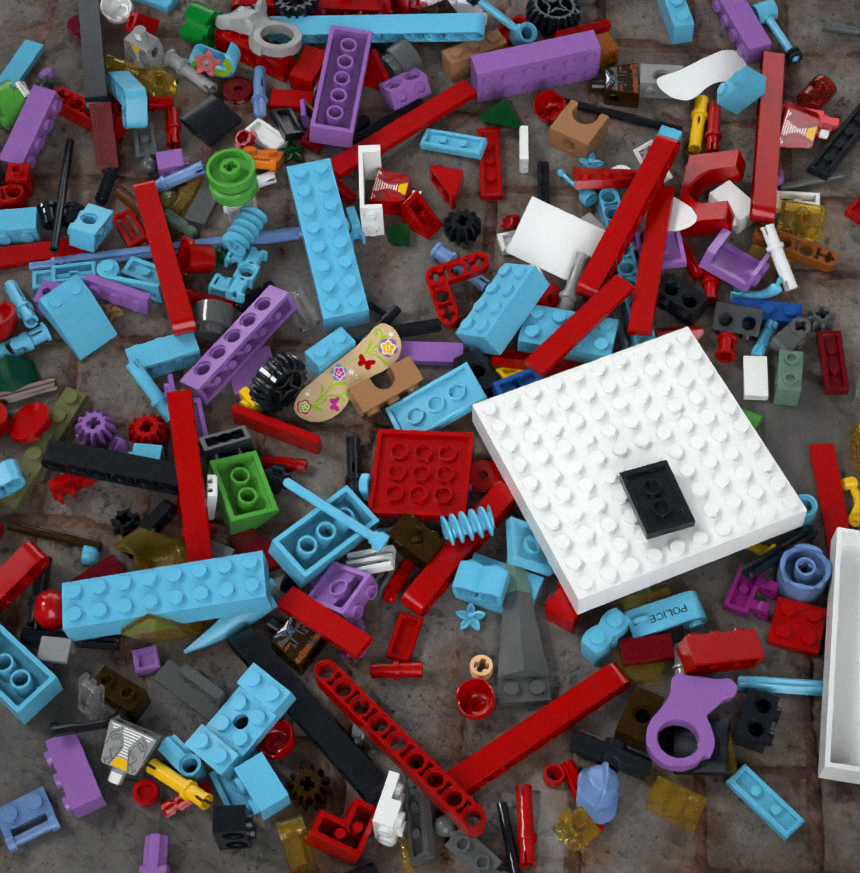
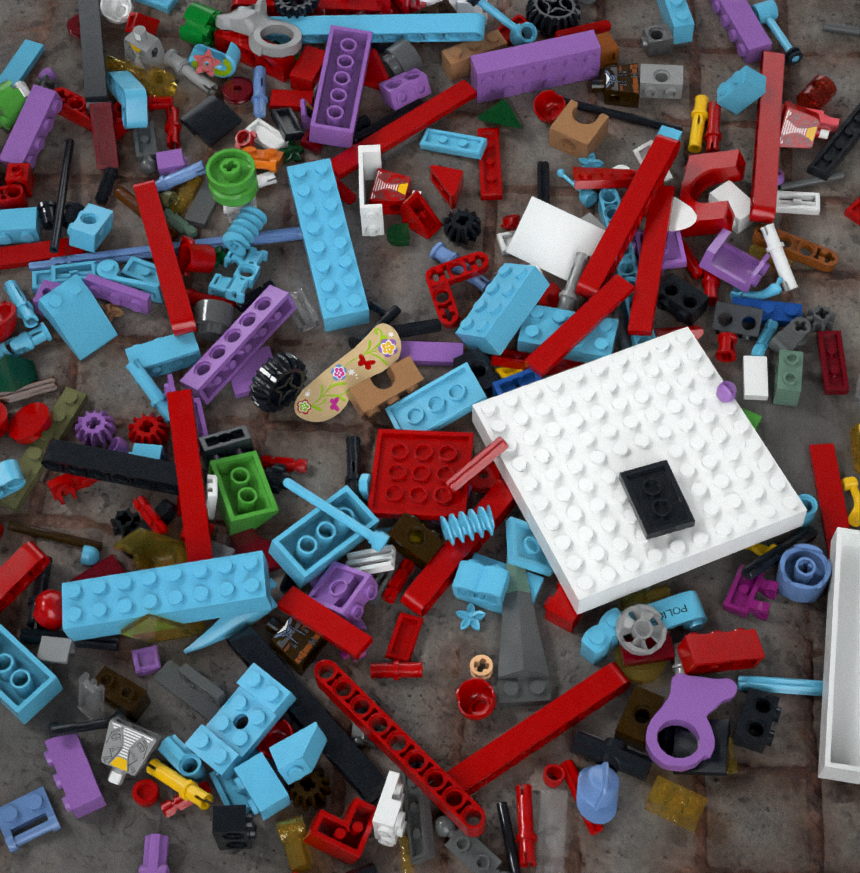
(137, 241): red tile -> none
(150, 515): none -> red axle
(246, 400): yellow plate -> none
(277, 429): red tile -> none
(299, 752): none -> medium azure slope
(328, 351): medium azure brick -> none
(354, 225): medium azure plate -> none
(476, 464): none -> axle
(523, 149): white tile -> none
(586, 828): clear yellow brick -> none
(640, 629): none -> light grey piece
(657, 40): none -> flat silver brick
(698, 76): white sticker -> none
(724, 391): none -> medium lavender hinge
(765, 802): medium azure tile -> none
(797, 626): red plate -> none
(802, 219): clear yellow brick -> none

